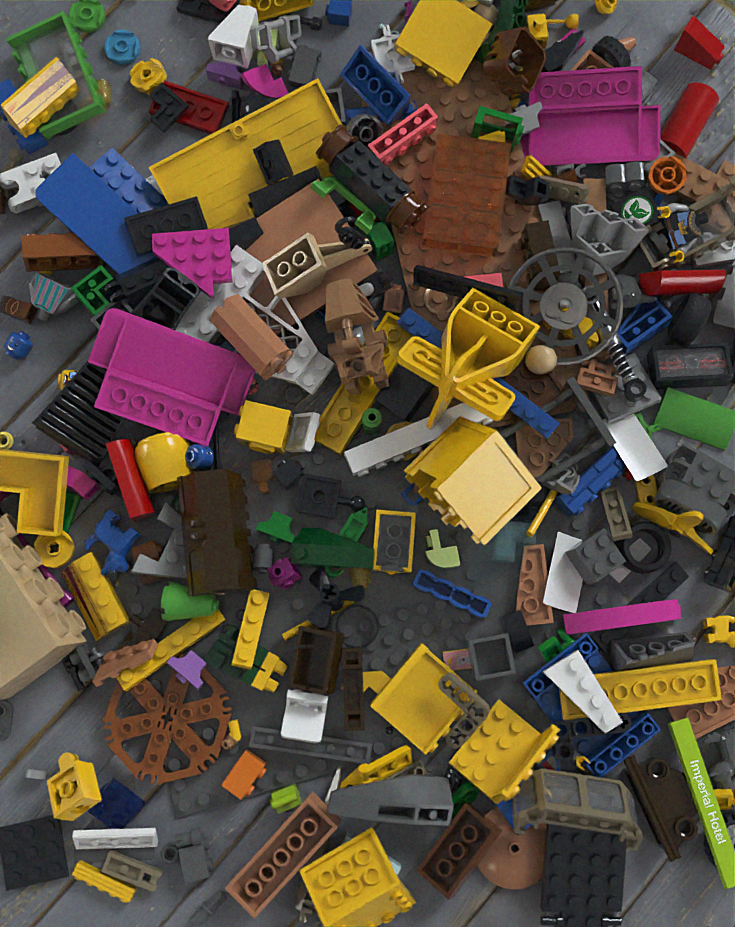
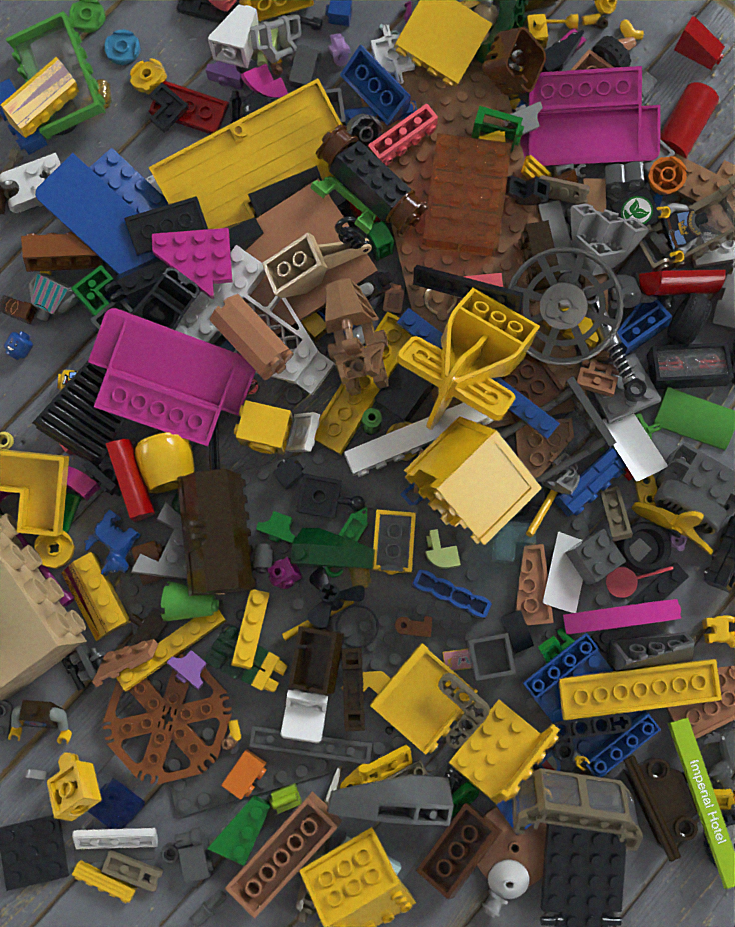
(41, 715): none -> torso
(199, 457): blue head -> none
(242, 832): none -> green wedge
(262, 472): clear orange plate -> none
(273, 161): black panel -> none
(315, 326): none -> yellow brick
(339, 49): none -> lavender hips
(415, 628): none -> reddish brown leg
(494, 904): none -> light grey brick
(505, 872): none -> white dish
(540, 359): tan hair -> none
(581, 686): white wing -> none
(596, 19): none -> arm
(623, 581): none -> coral piece
(628, 30): none -> yellow arm
(680, 544): none -> lavender plate

